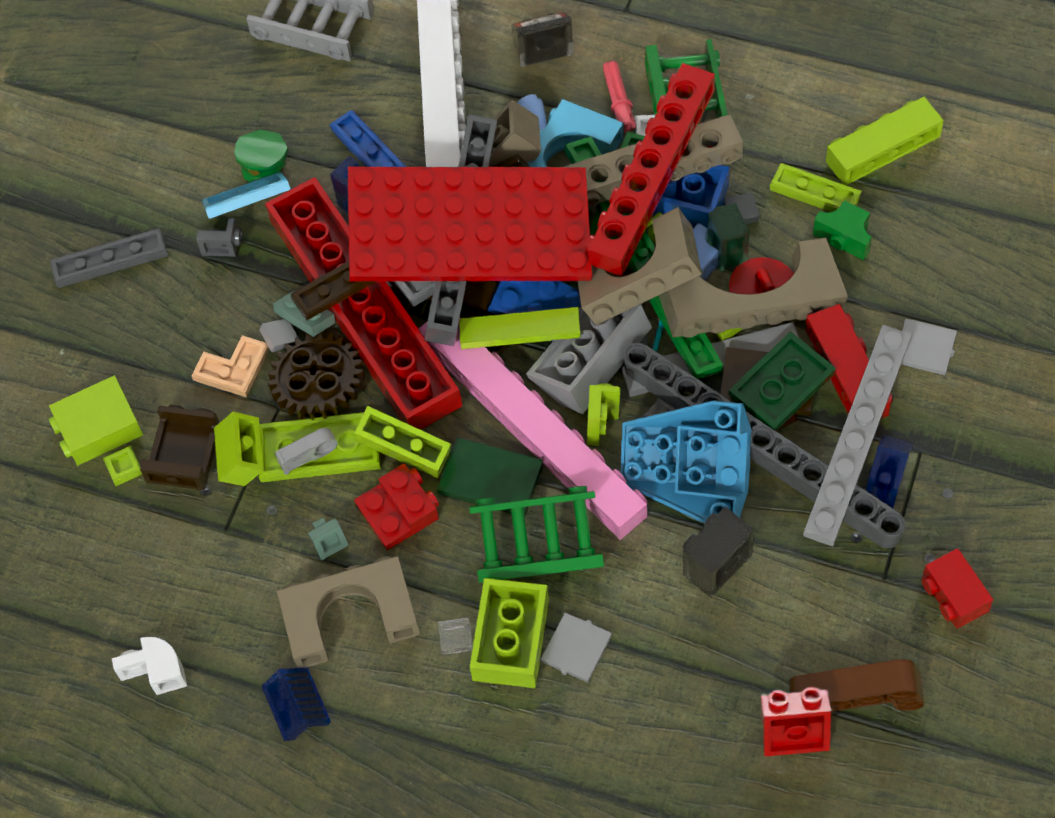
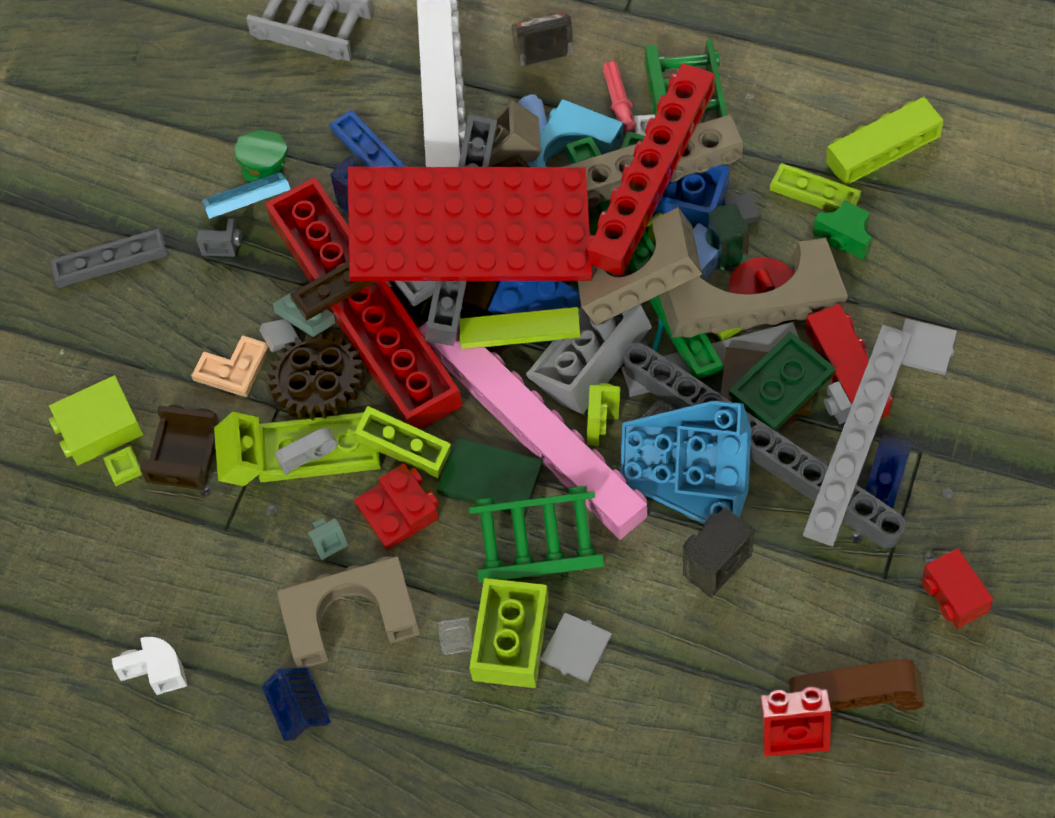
(837, 402): none -> light grey plate

